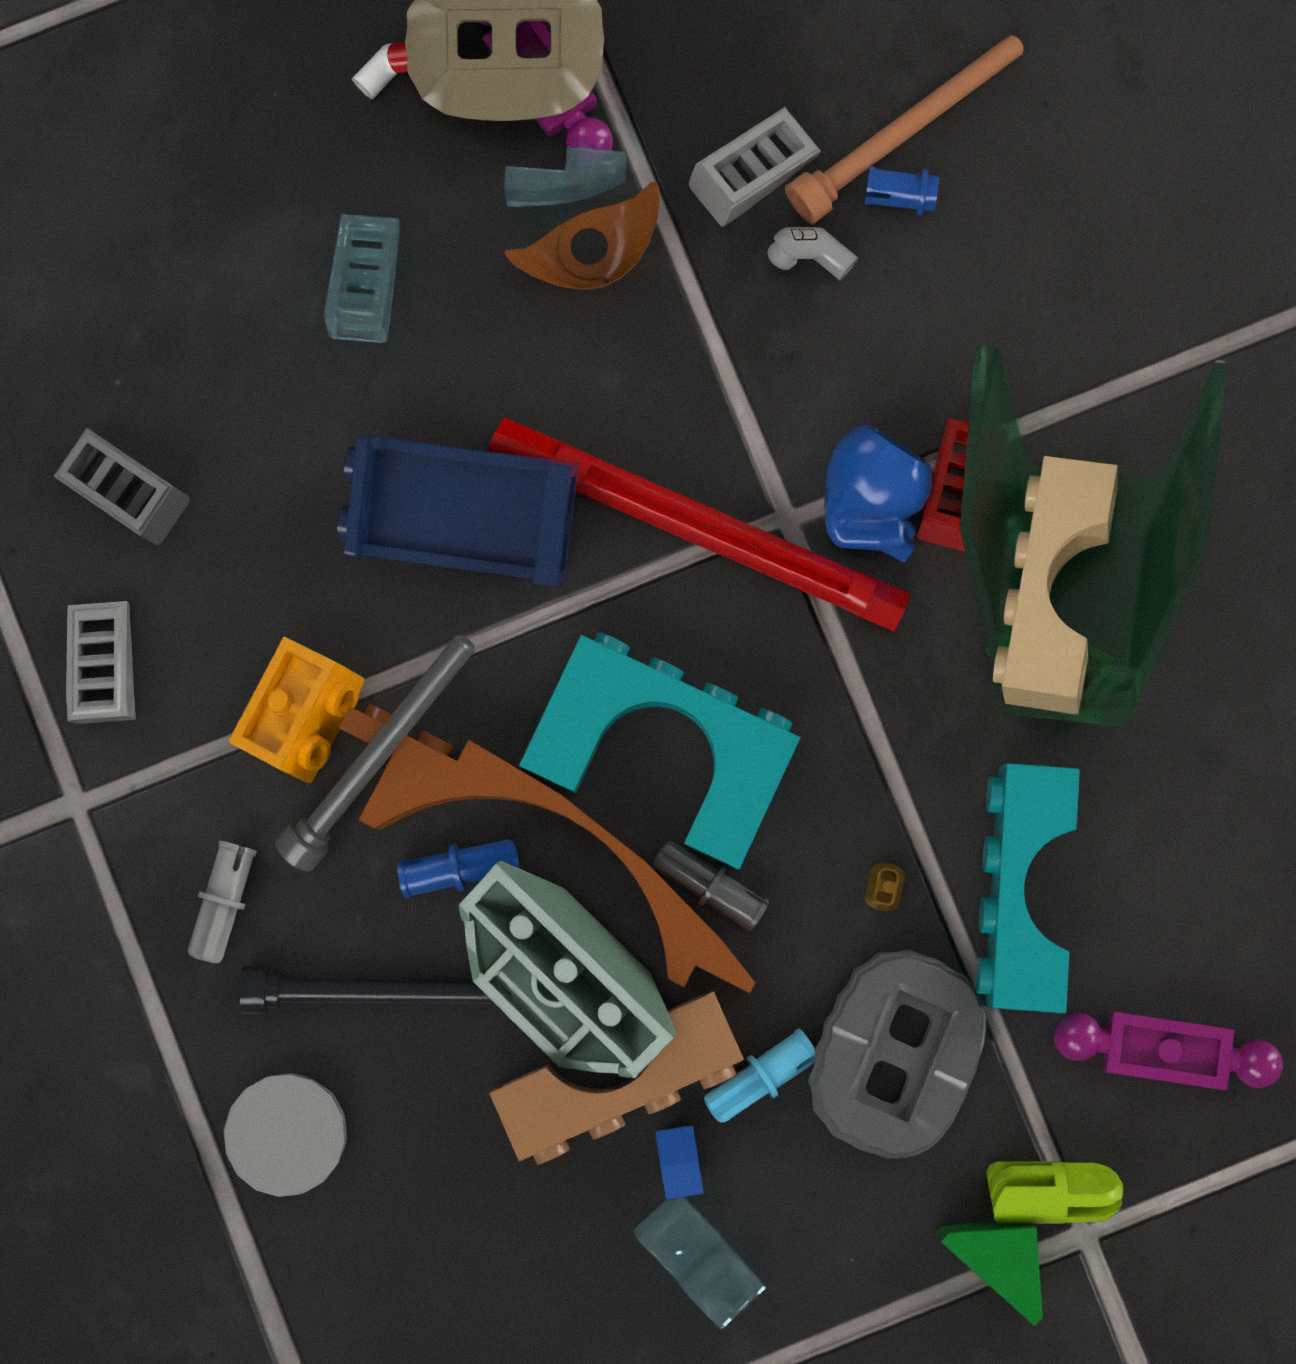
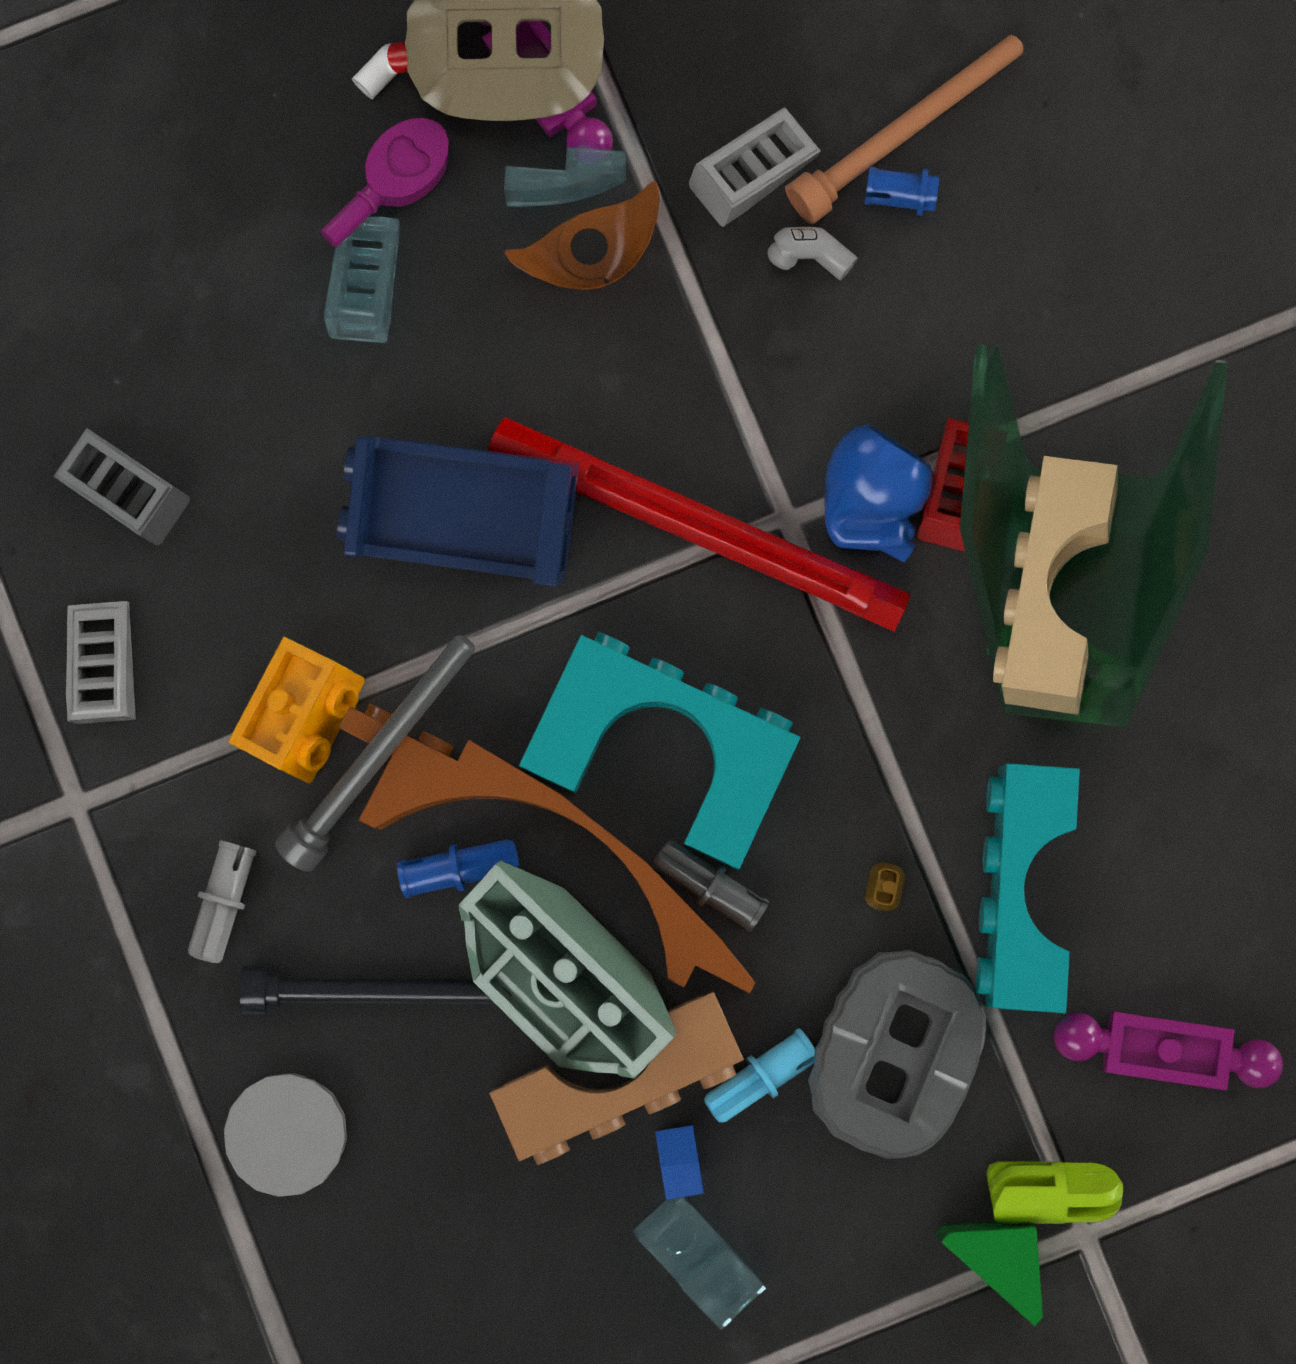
(398, 170): none -> magenta piece

